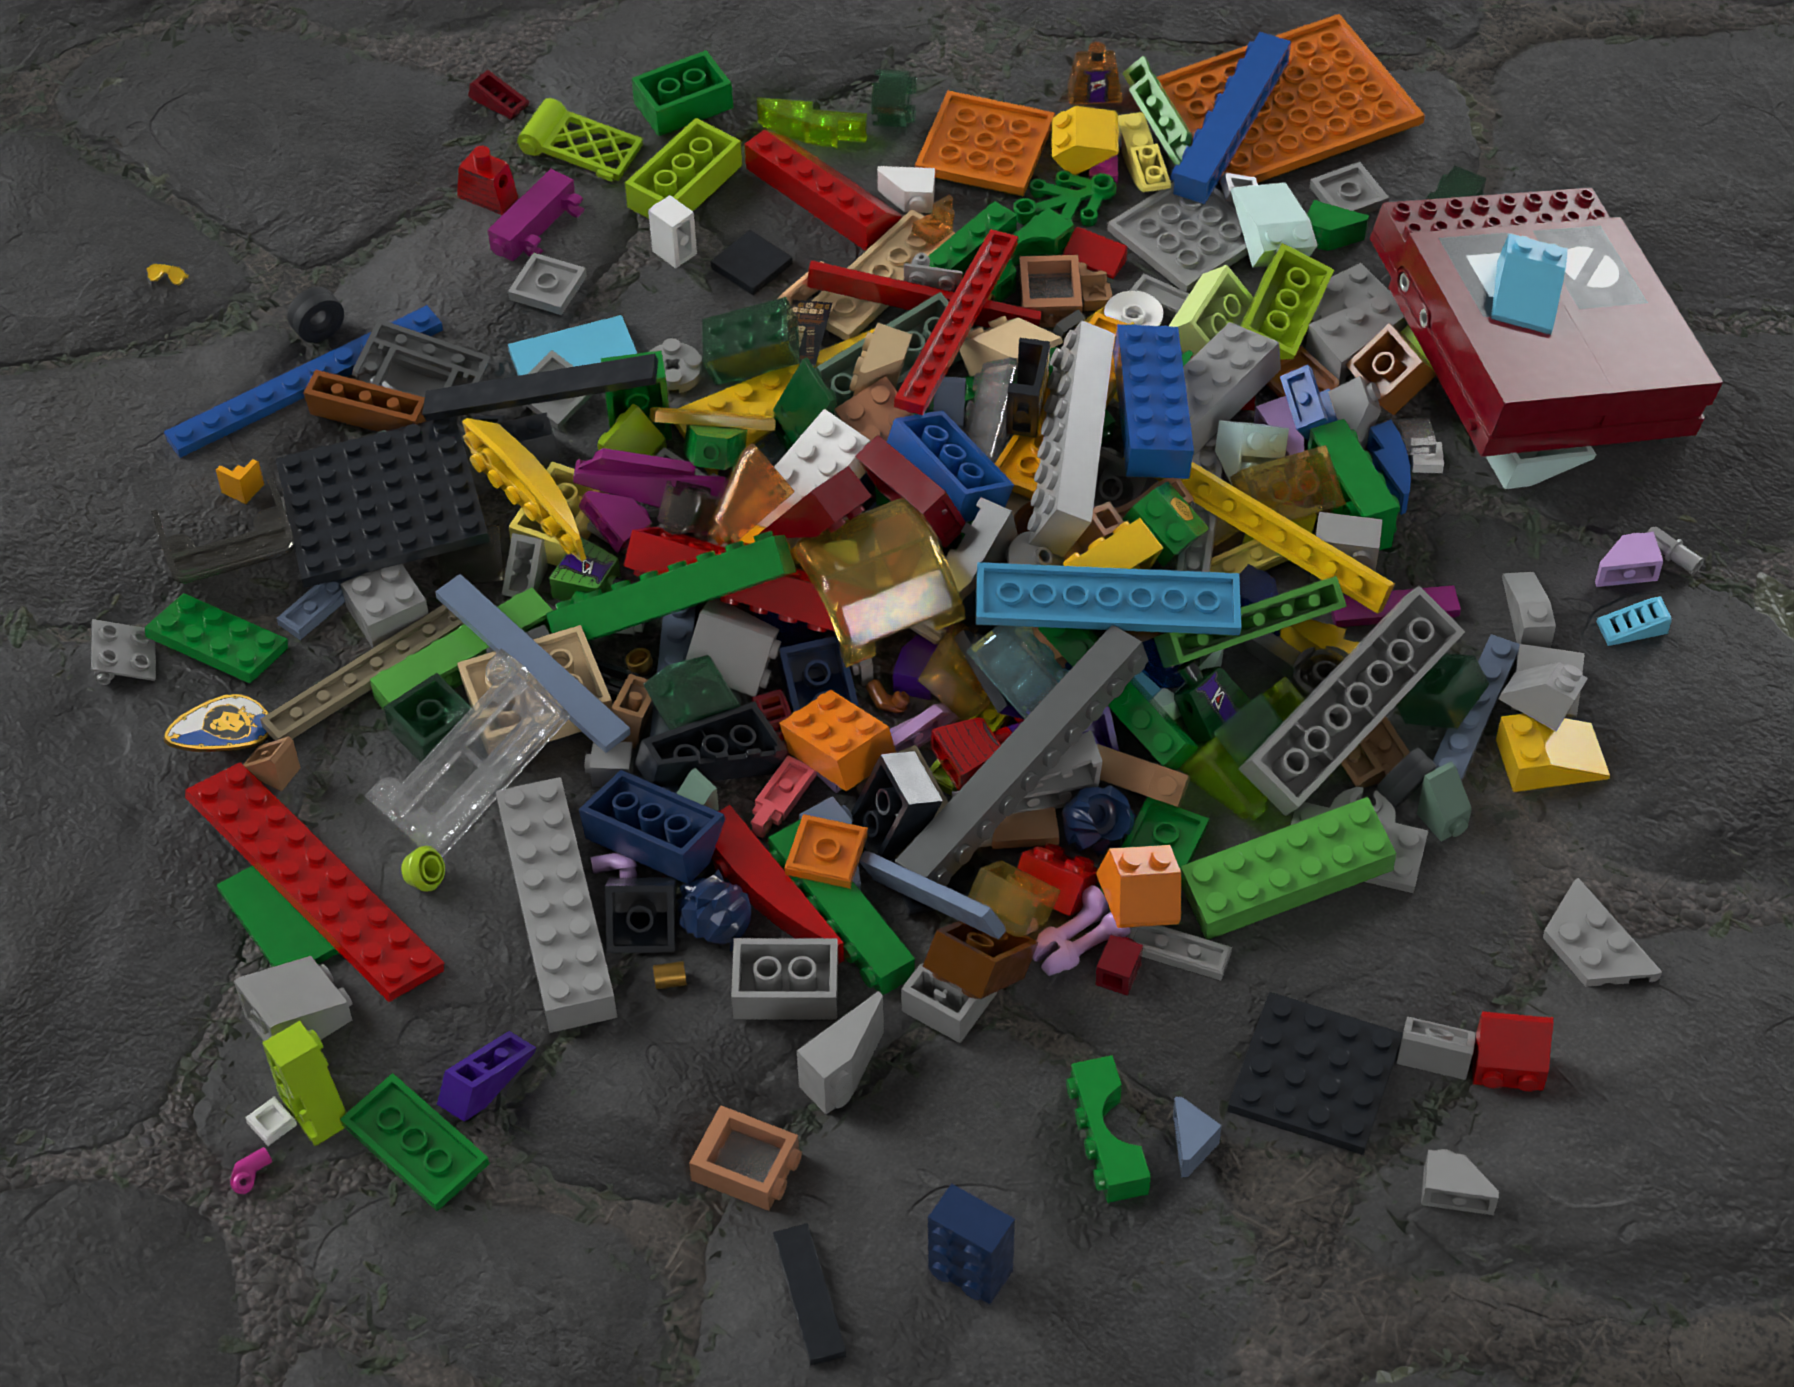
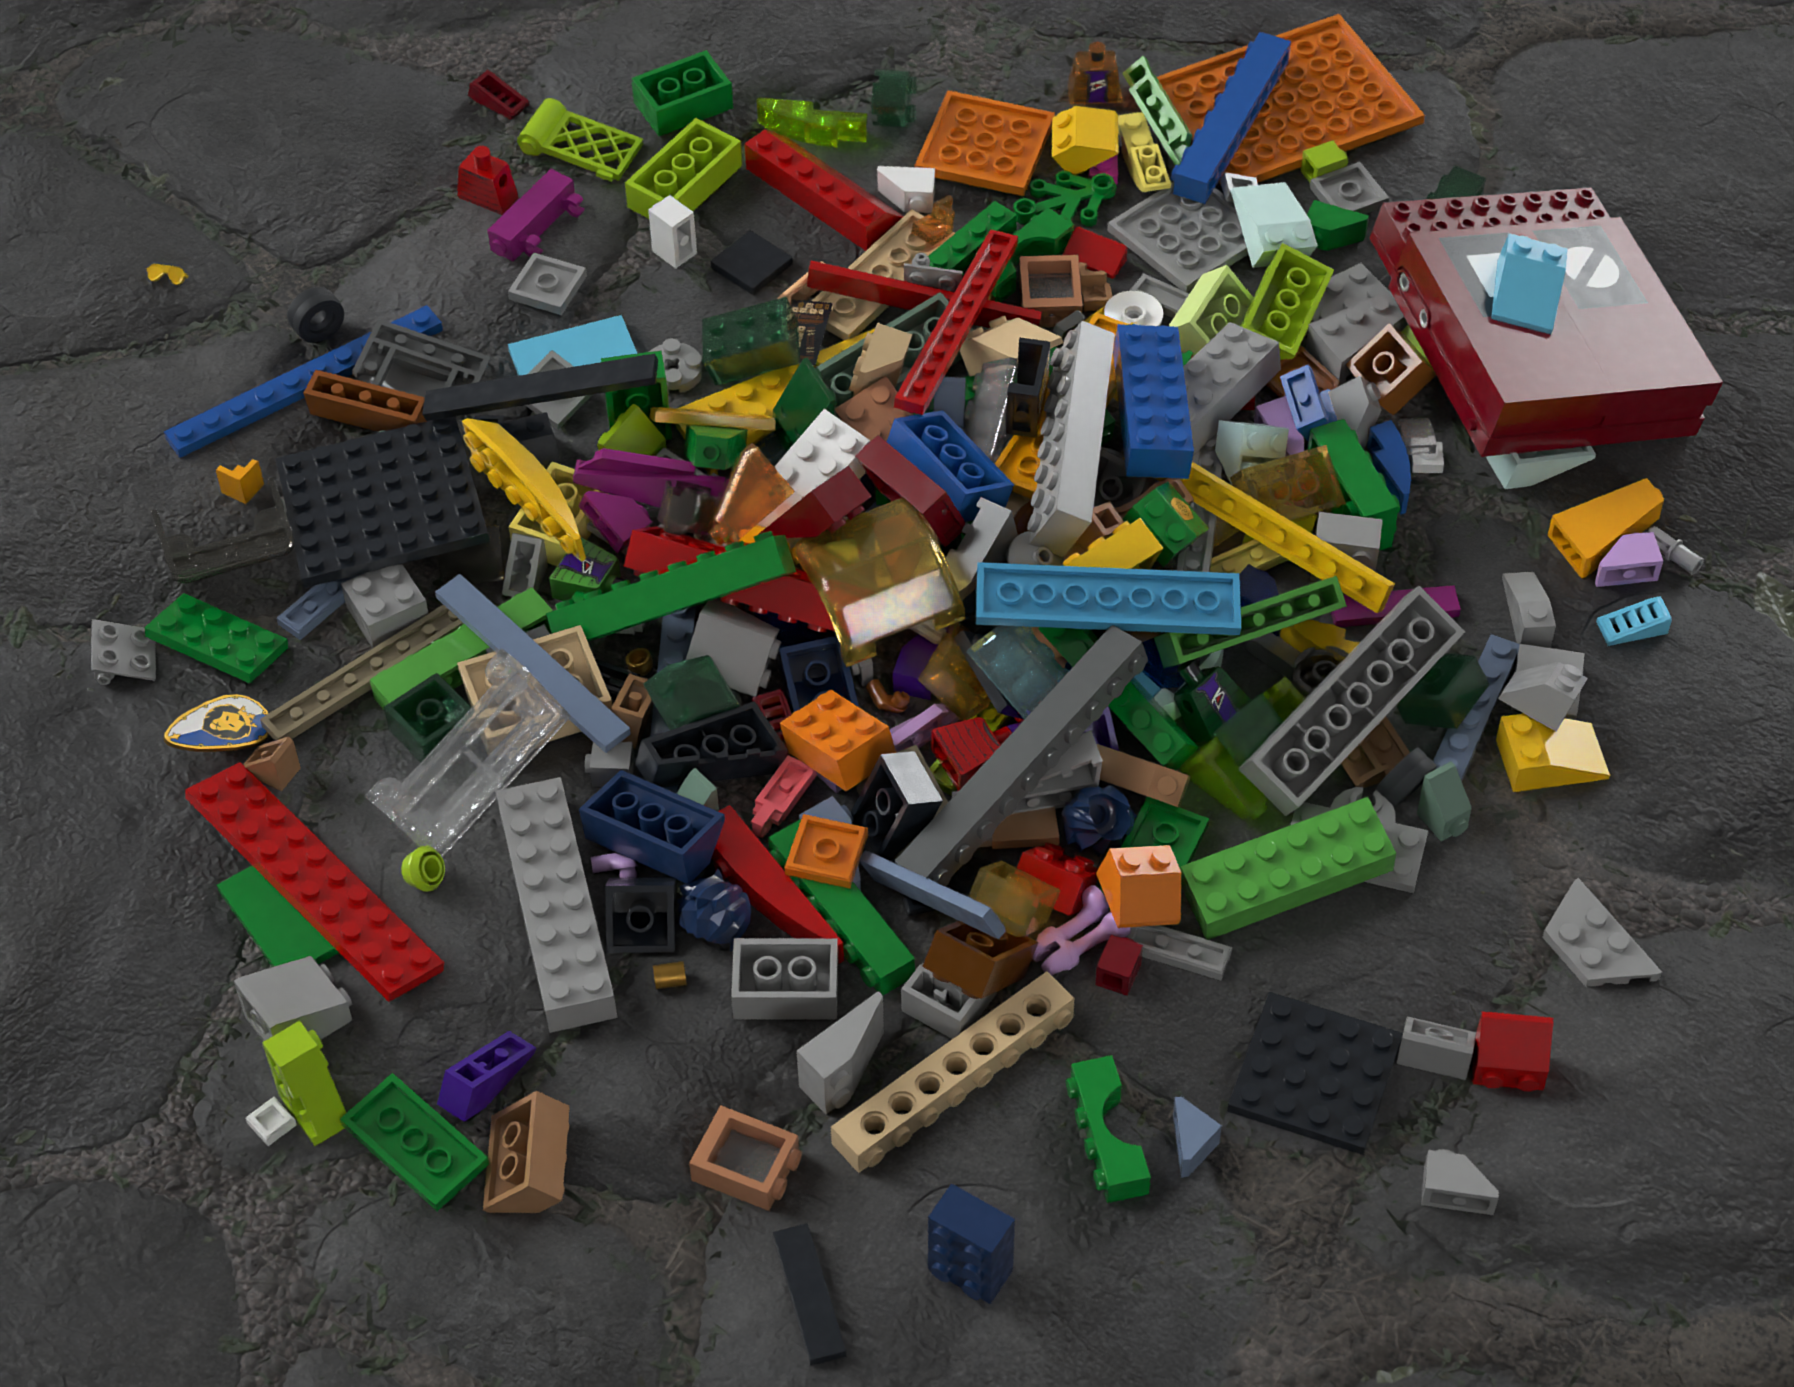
(246, 1169): dark pink arm -> none
(527, 1156): none -> medium nougat slope
(960, 1054): none -> tan brick
(1322, 160): none -> lime brick
(1592, 528): none -> light orange slope

